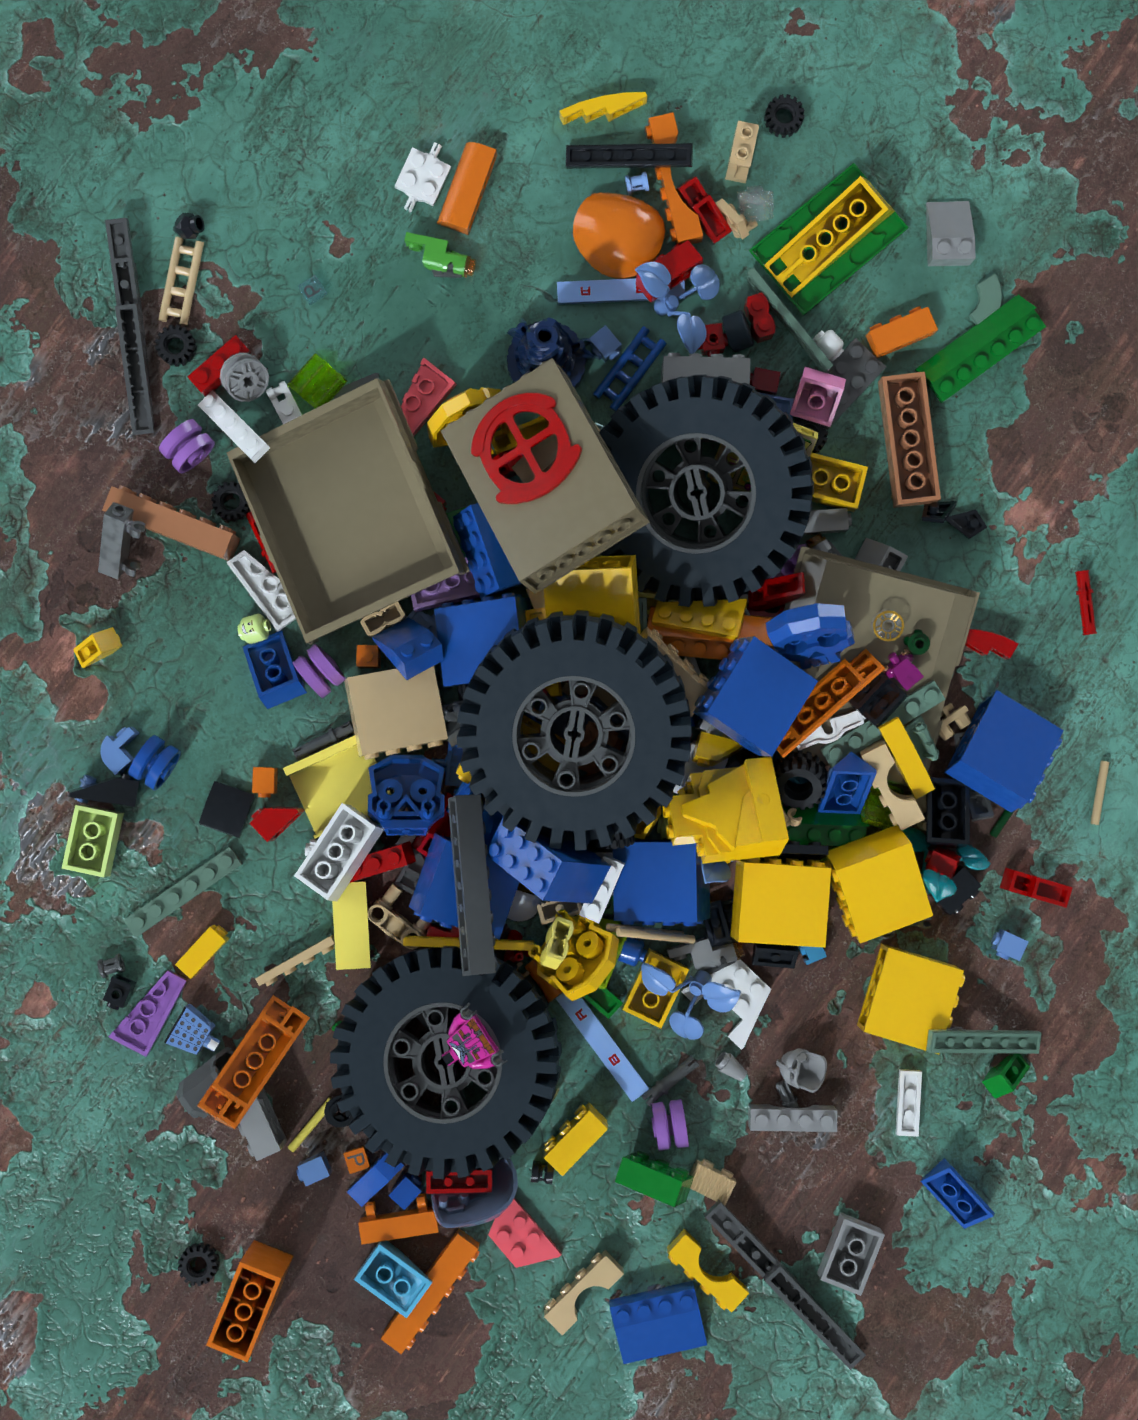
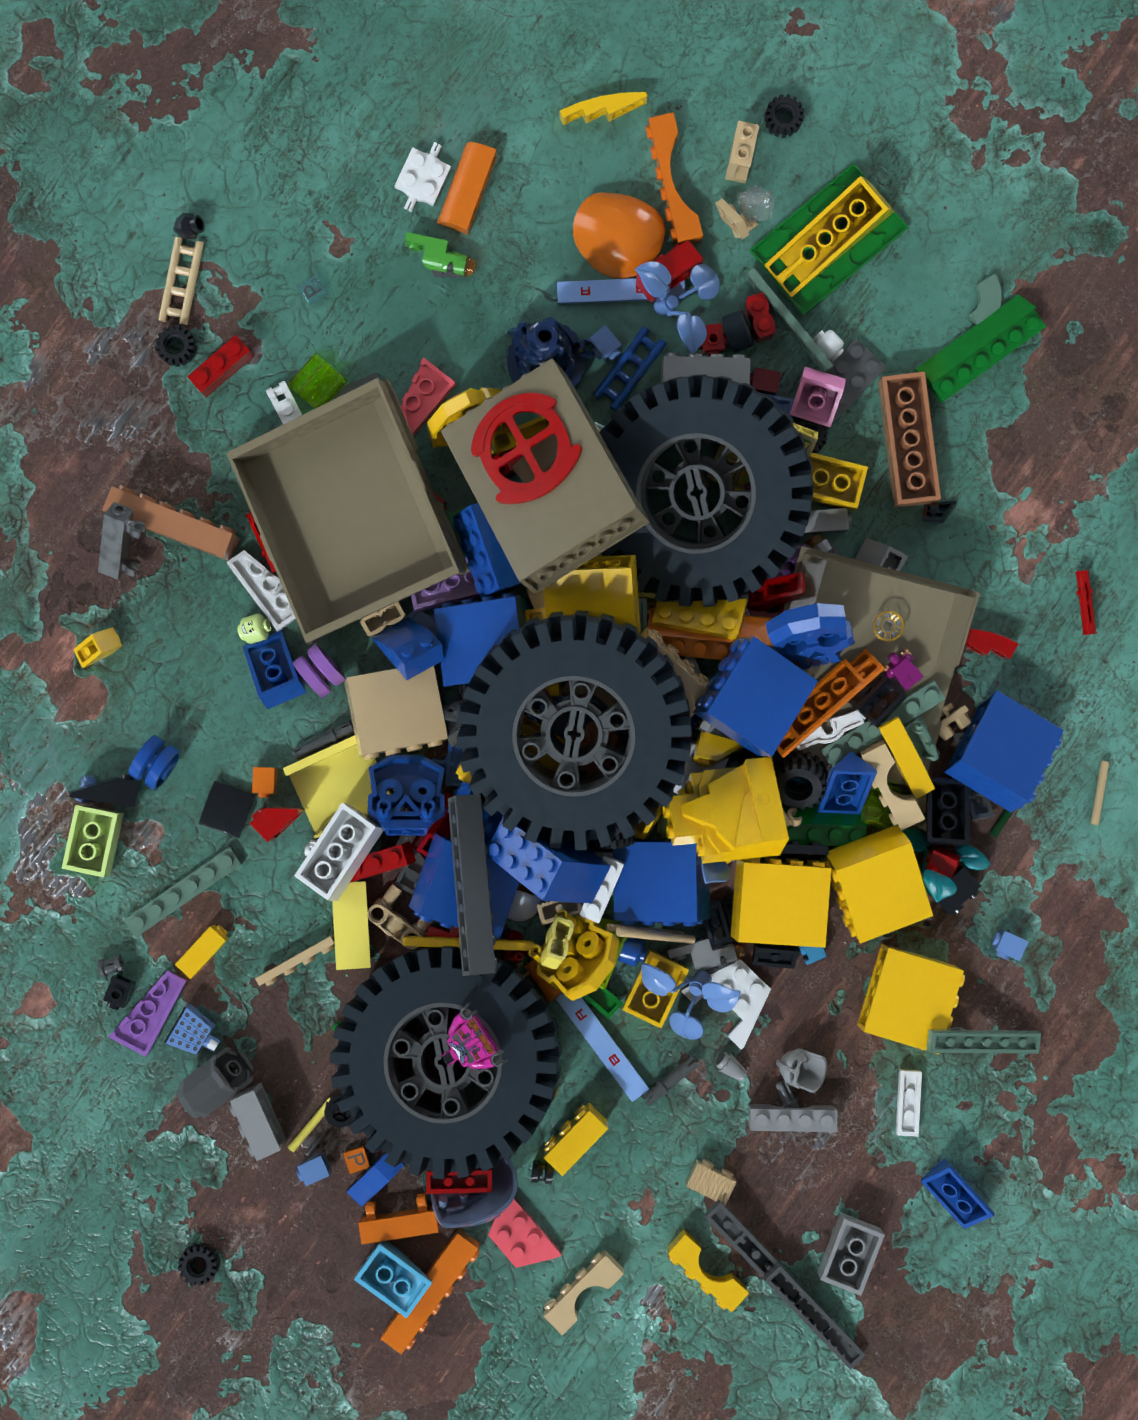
(114, 752): medium blue brick -> none
(130, 326): dark grey slope -> none
(186, 446): medium lavender wheel -> none
(219, 506): black tyre -> none
(234, 426): white plate -> none
(244, 377): light grey wheel -> none
(249, 1300): orange brick -> none
(253, 1062): orange slope -> none
(368, 656): orange brick -> none
(406, 1190): blue brick -> none
(629, 156): black tile -> none
(636, 183): light blue bush -> none
(654, 1178): green brick -> none
(657, 1322): blue slope -> none
(669, 1125): medium lavender wheel -> none
(703, 205): red slope -> none
(901, 331): orange brick -> none
(911, 640): dark green brick -> none
(950, 234): light grey slope -> none
(967, 523): black piece -> none
(1006, 1075): green slope -> none
(1036, 887): red slope -> none

